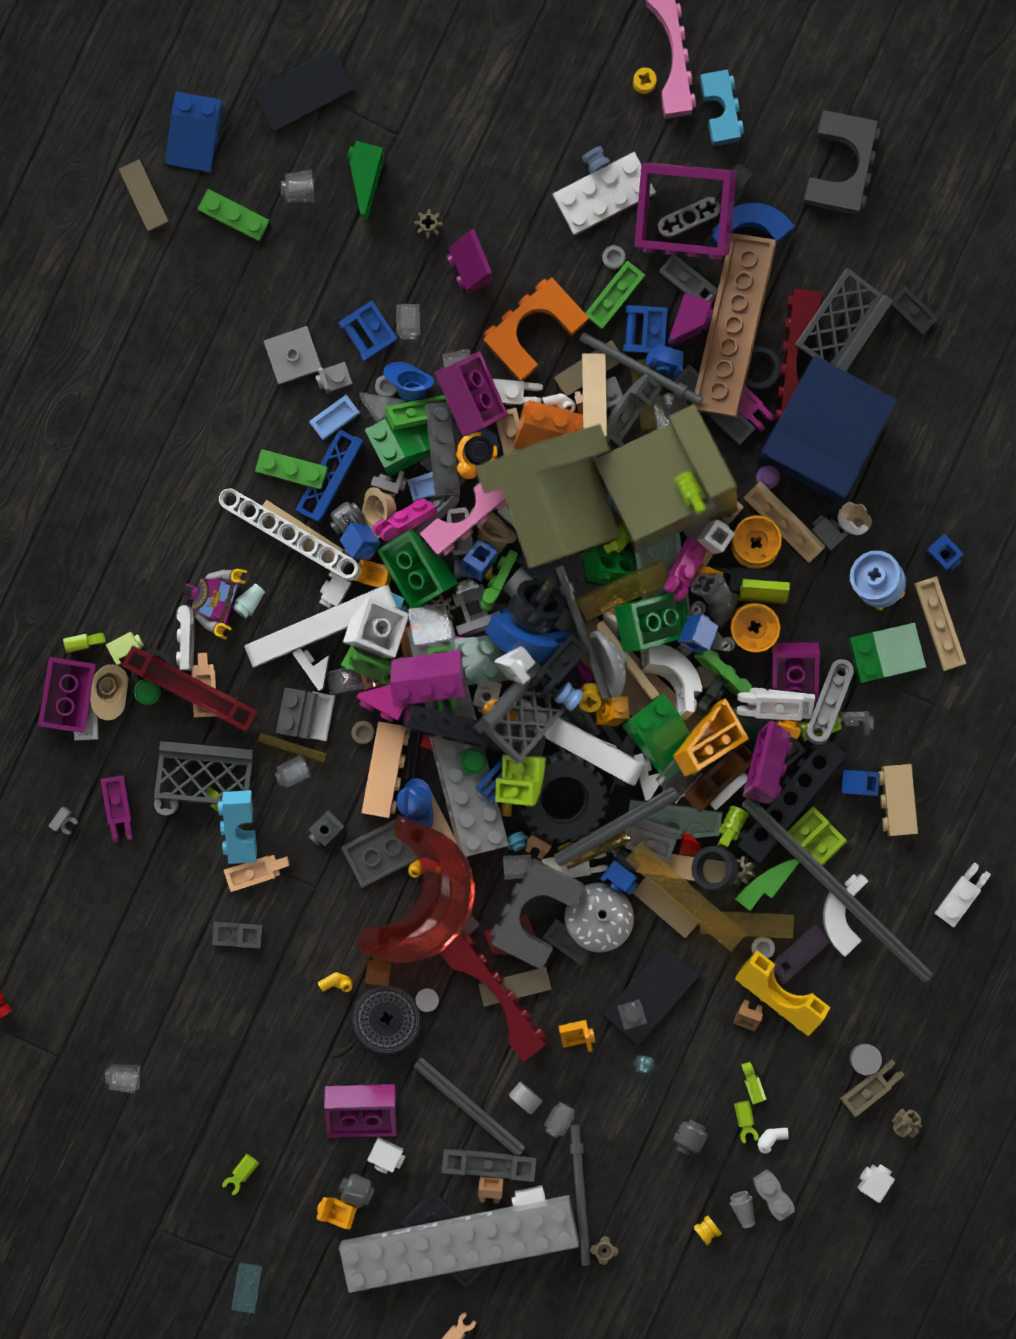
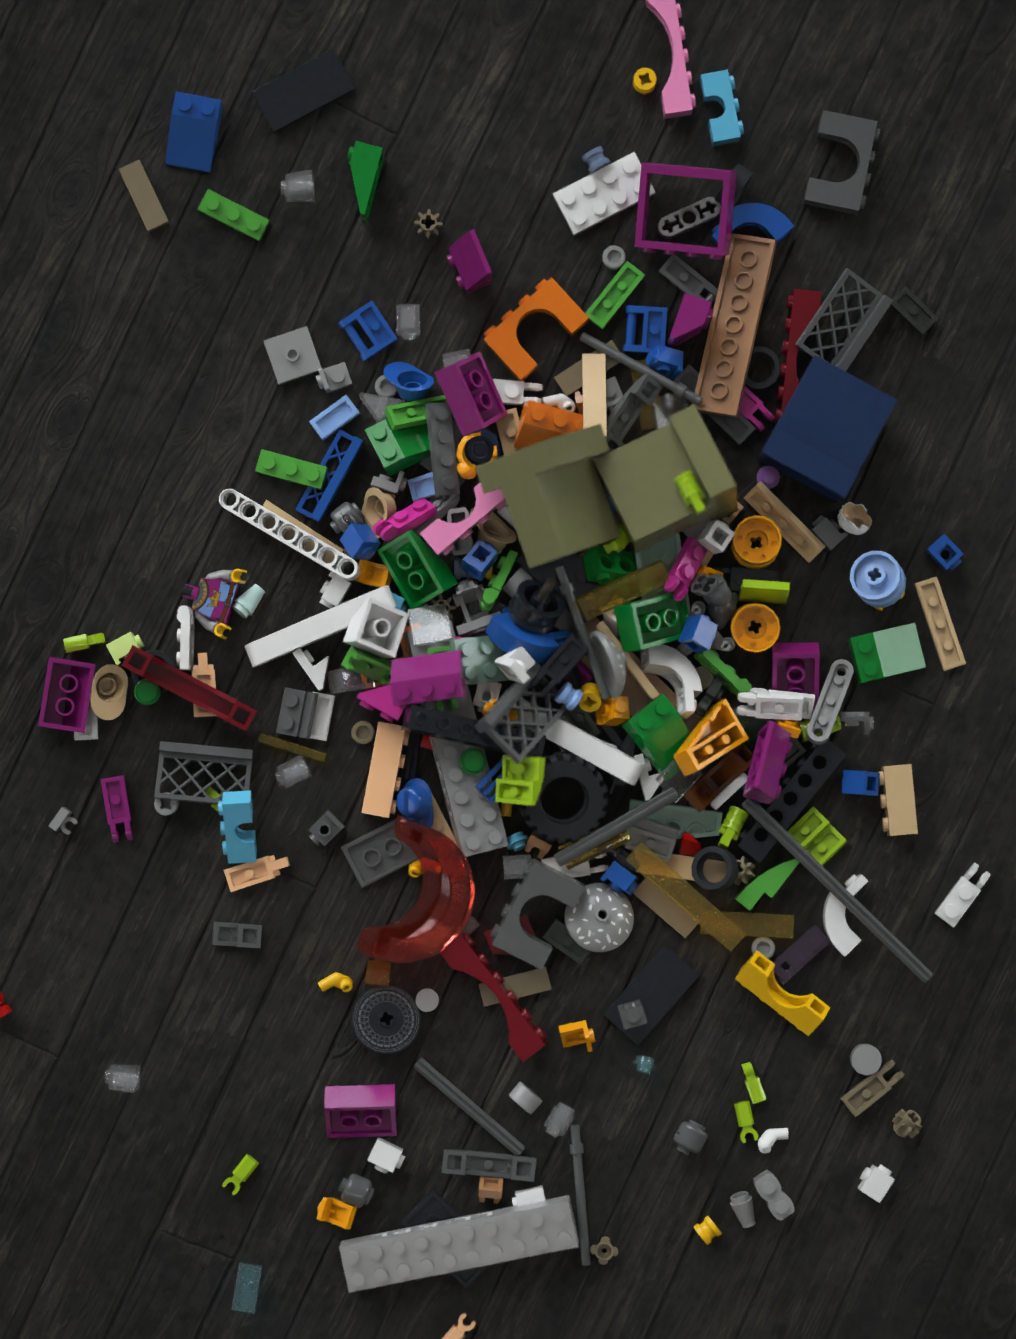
(748, 1018): medium nougat tile -> none

